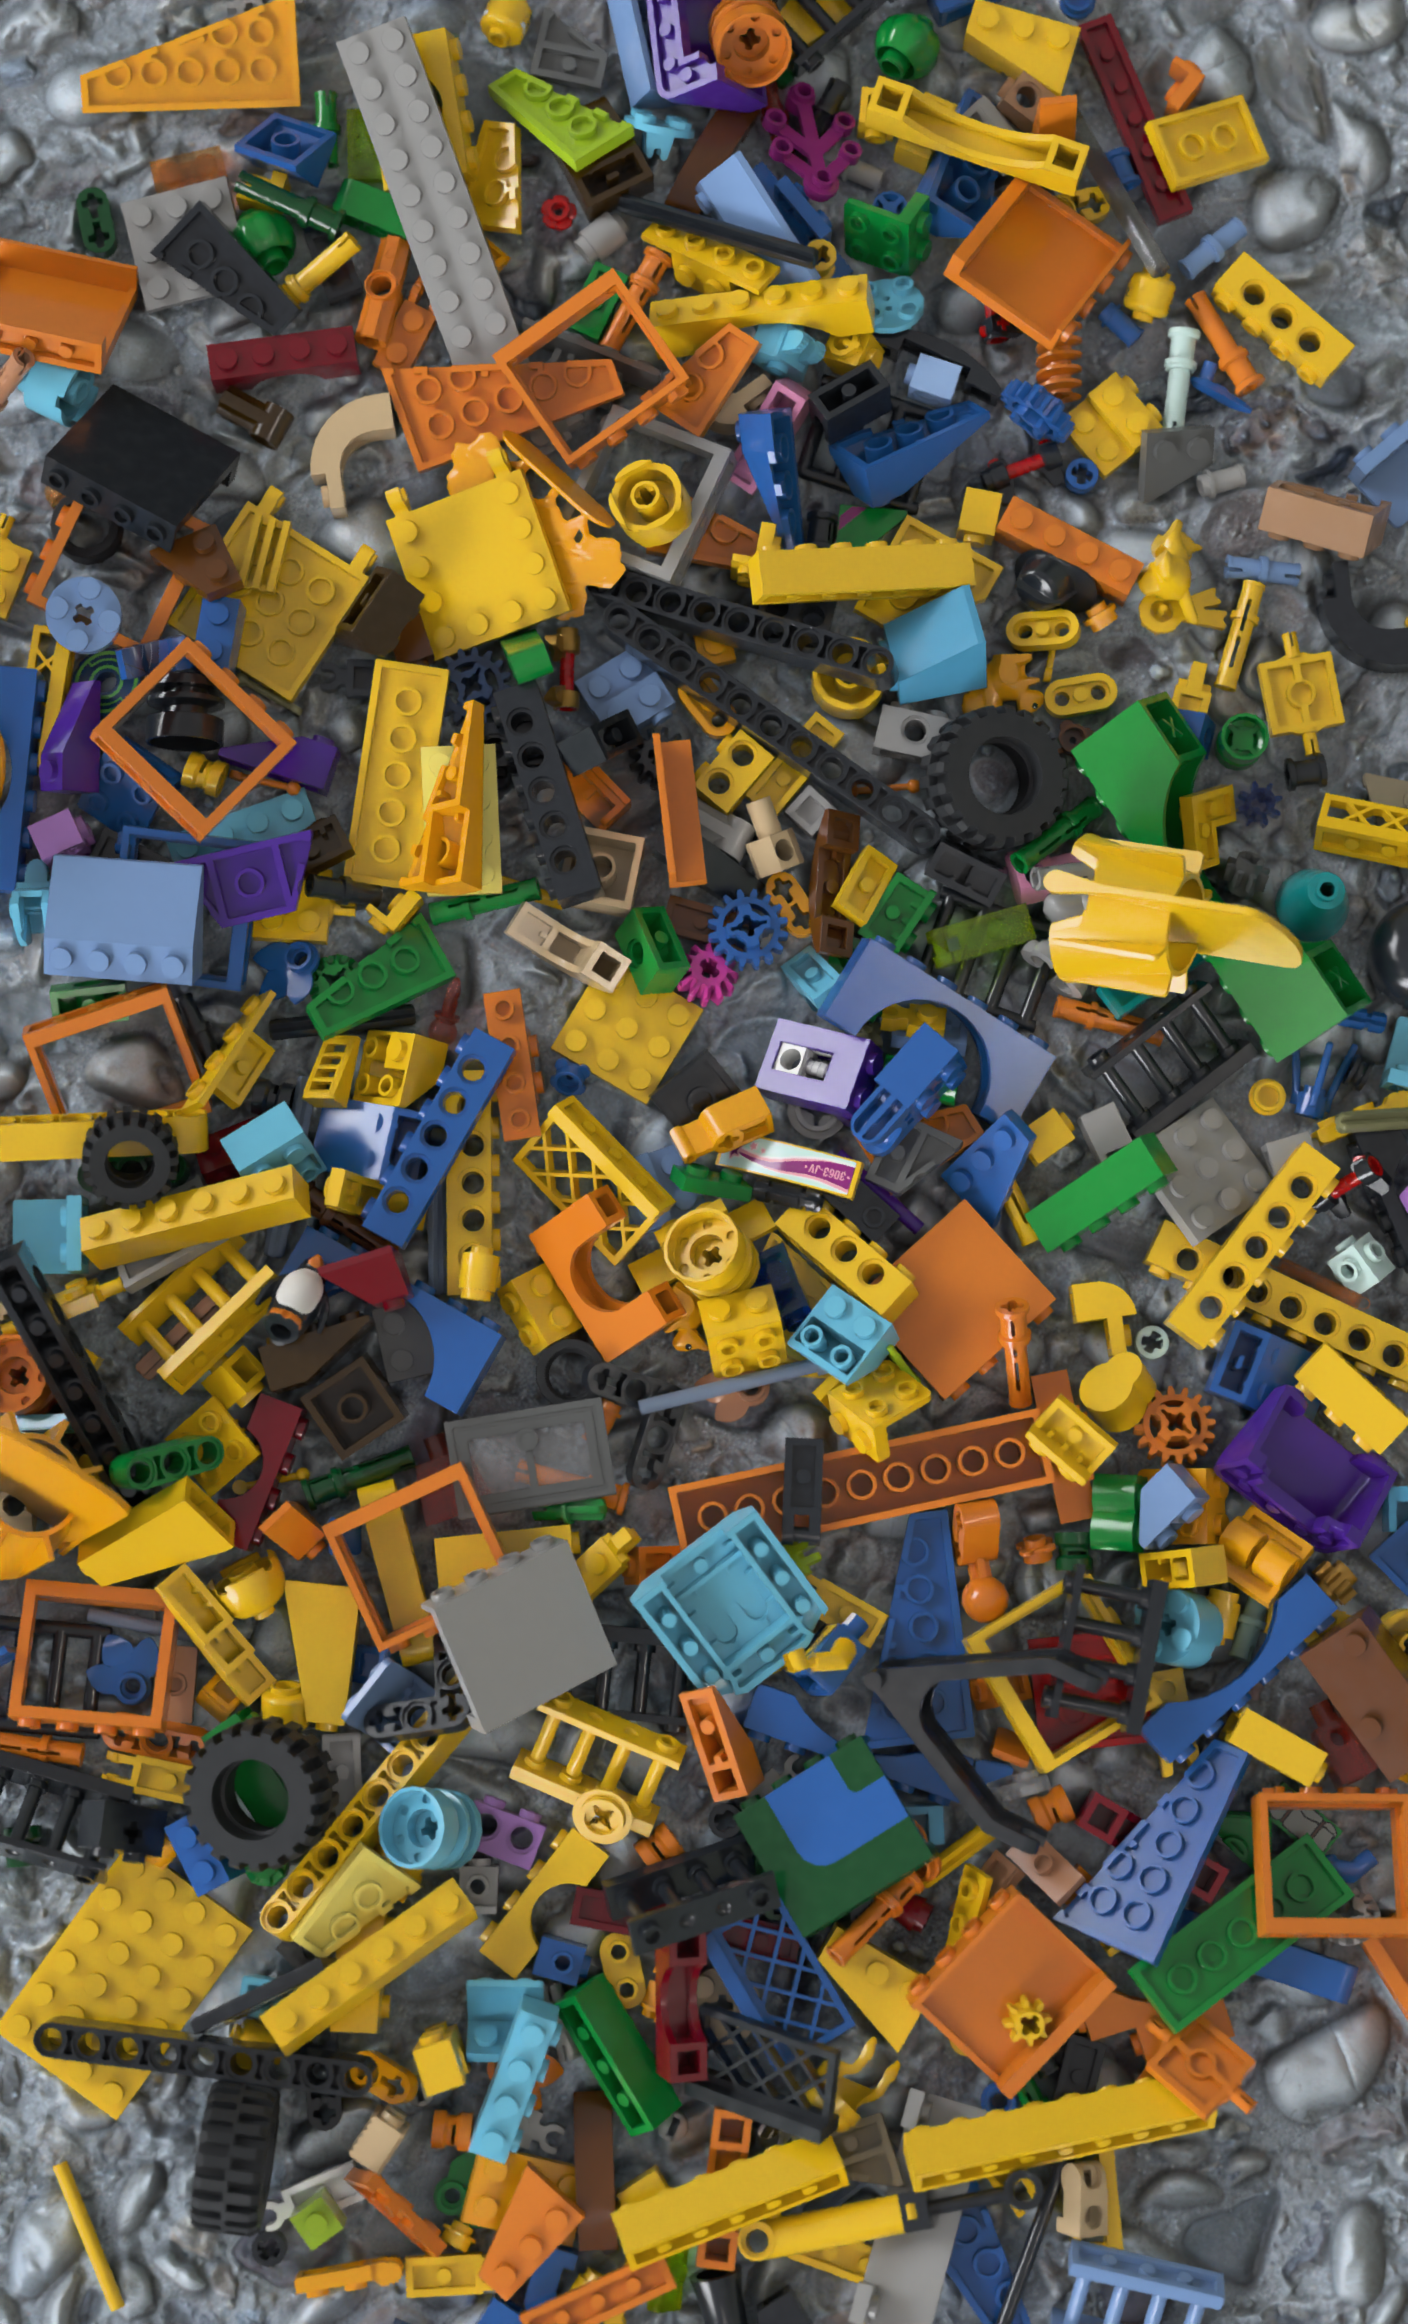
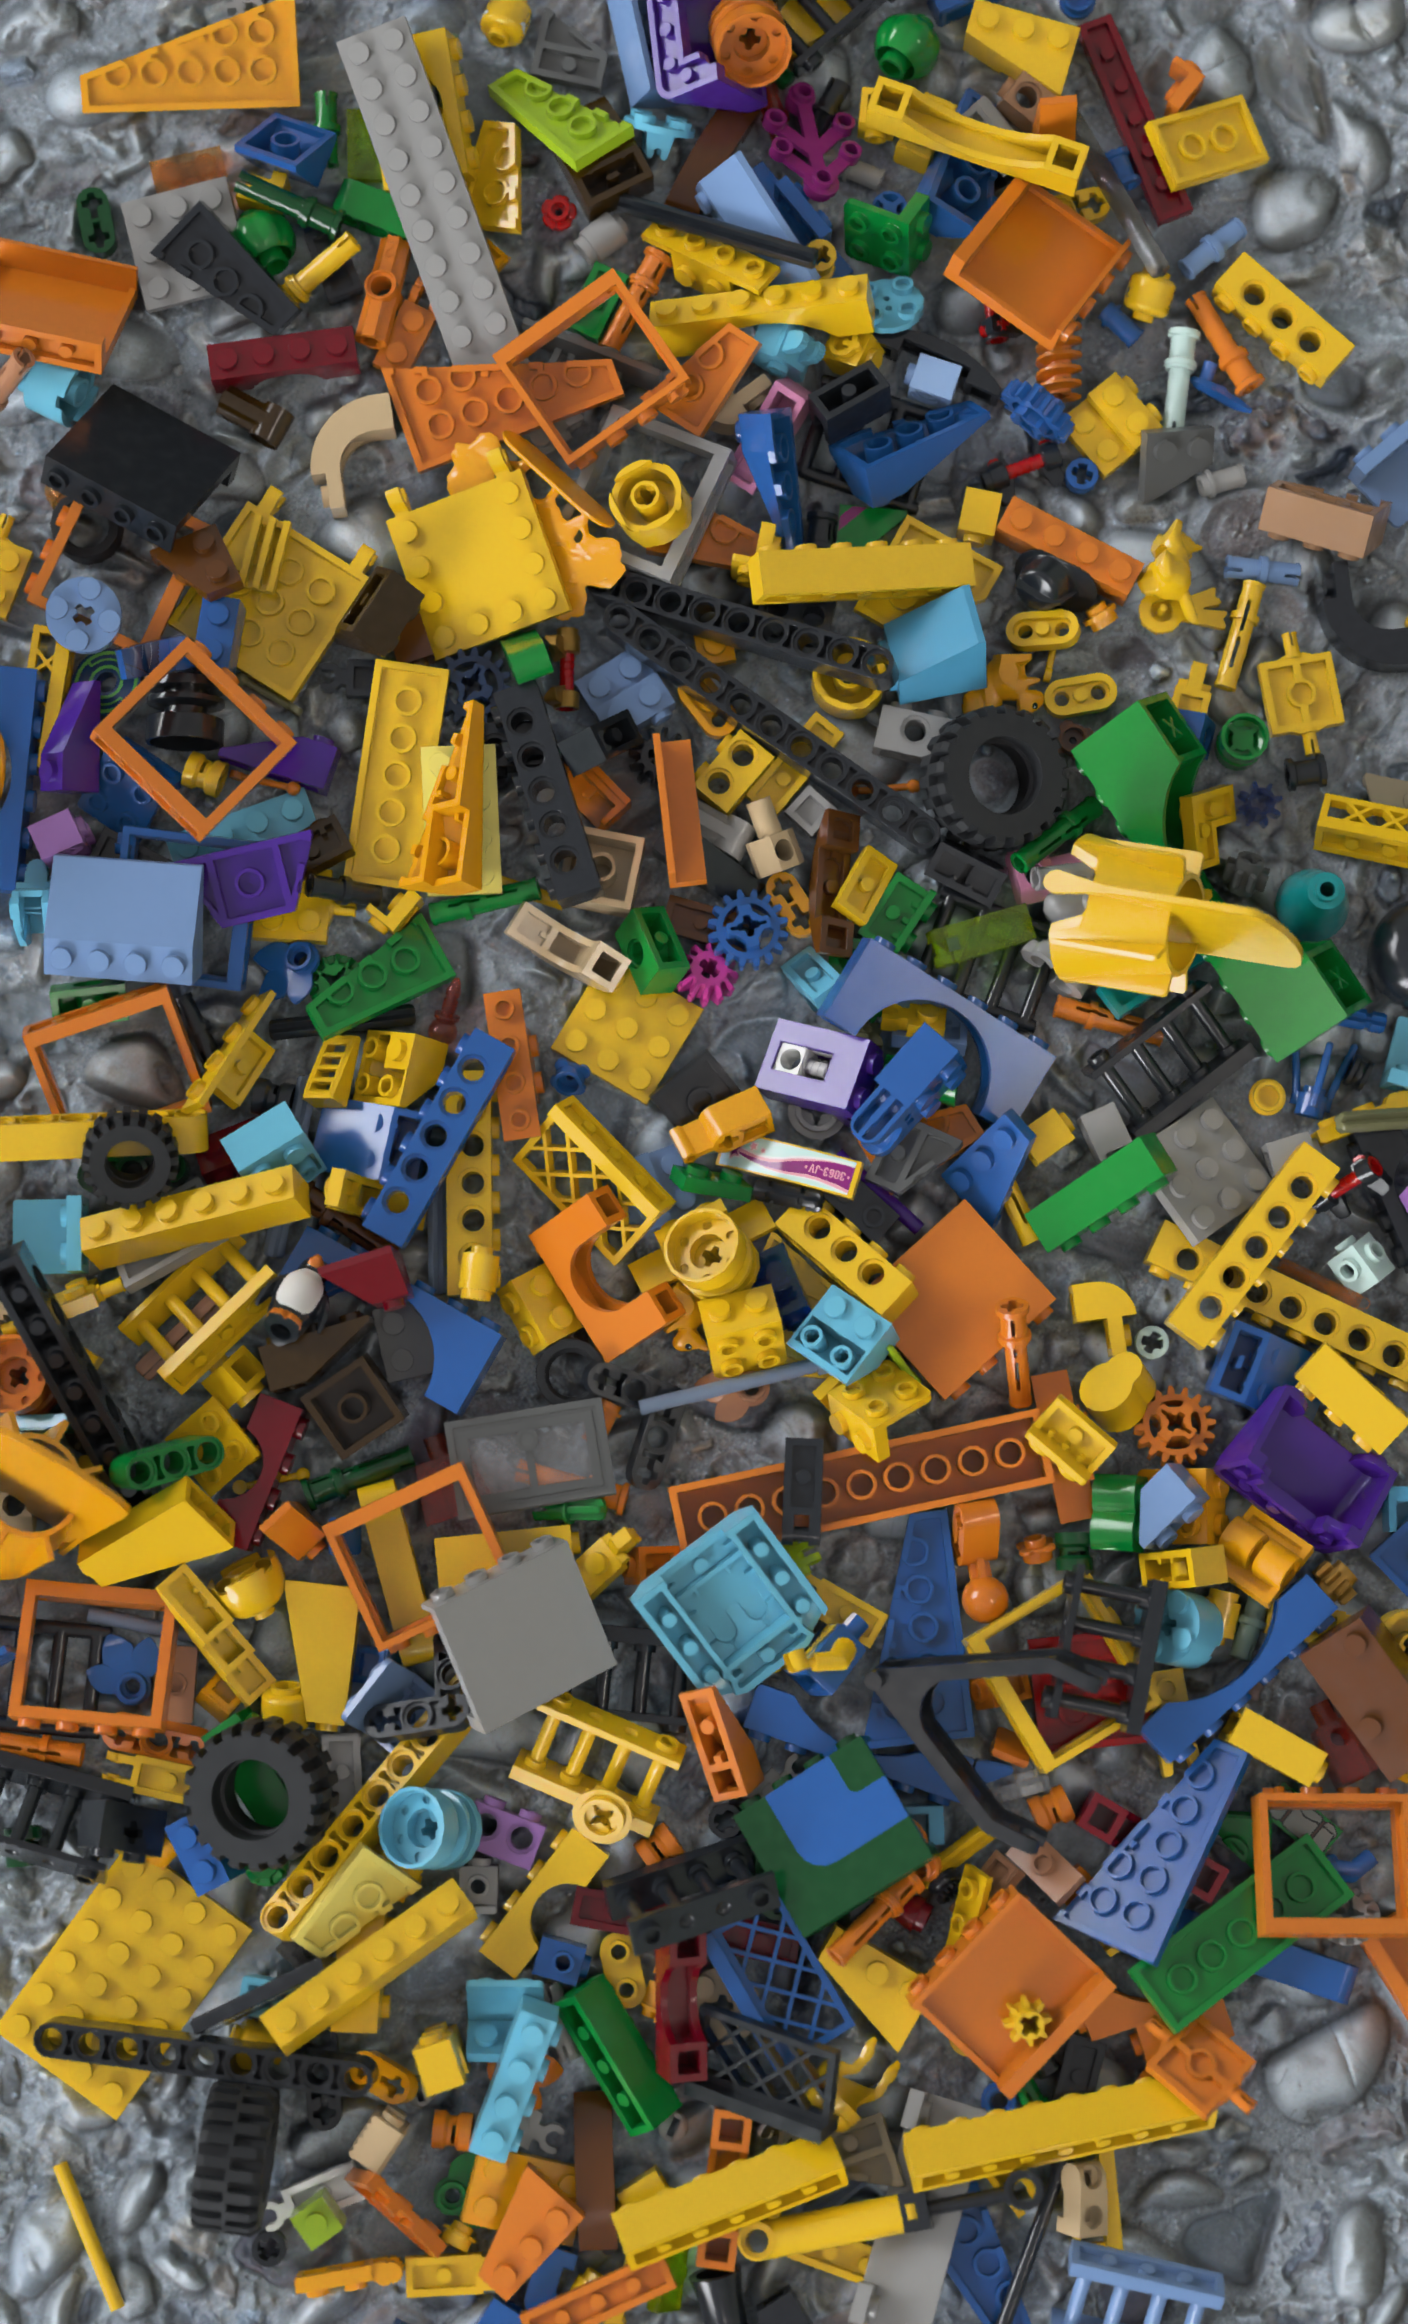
(945, 1885): none -> black bush

